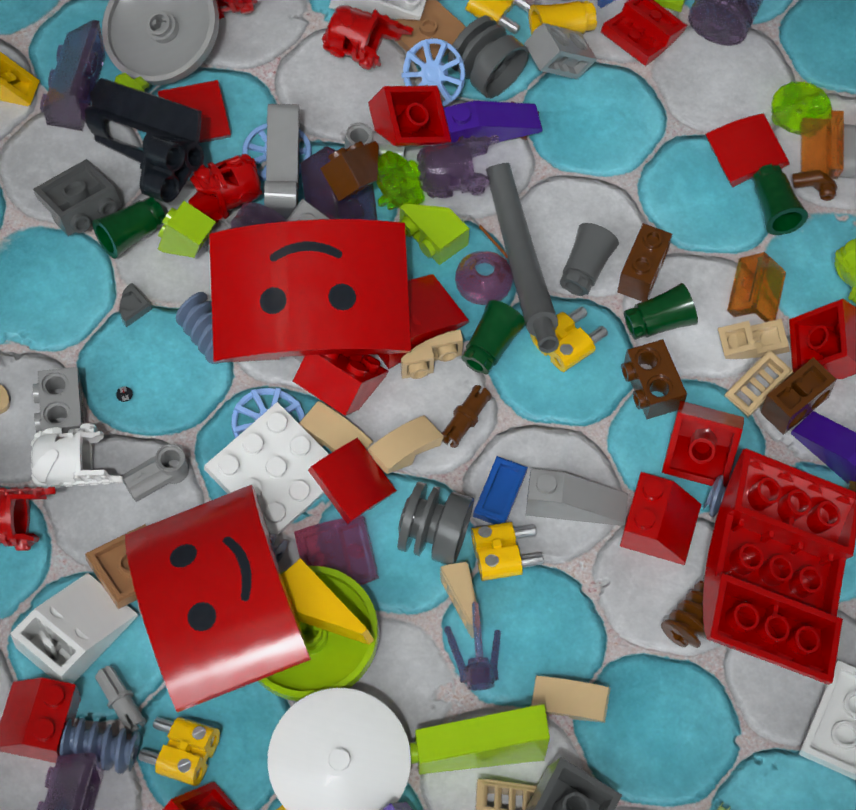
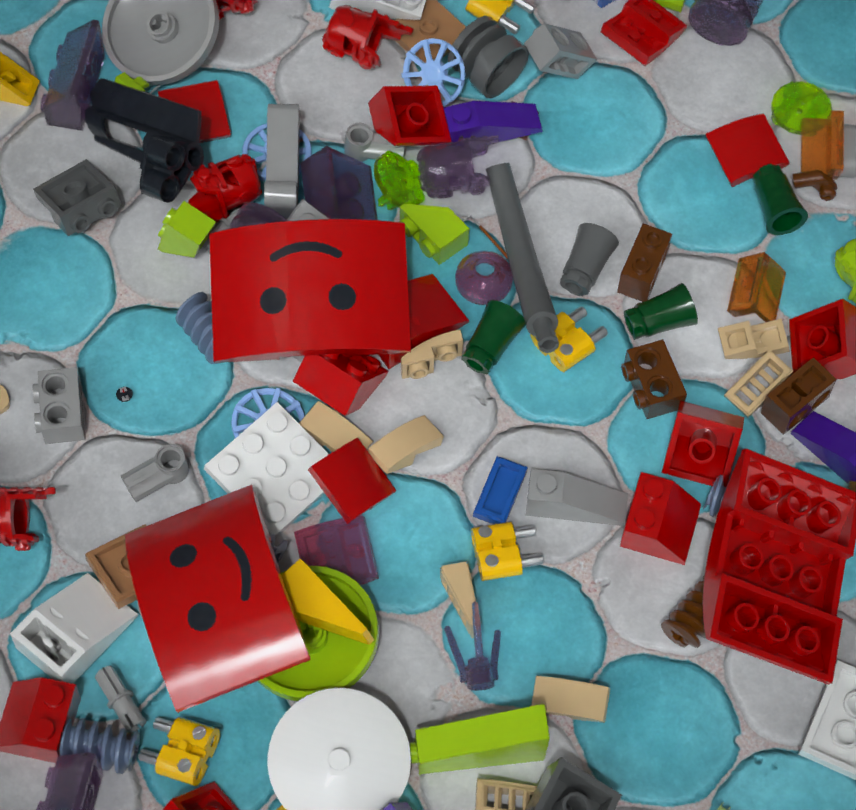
(67, 458): white helmet -> none
(128, 226): dark green plant -> none
(133, 305): dark grey tile -> none
(352, 169): reddish brown slope -> none
(435, 523): dark grey wheel -> none
(466, 416): reddish brown pin -> none
(572, 16): yellow plant -> none

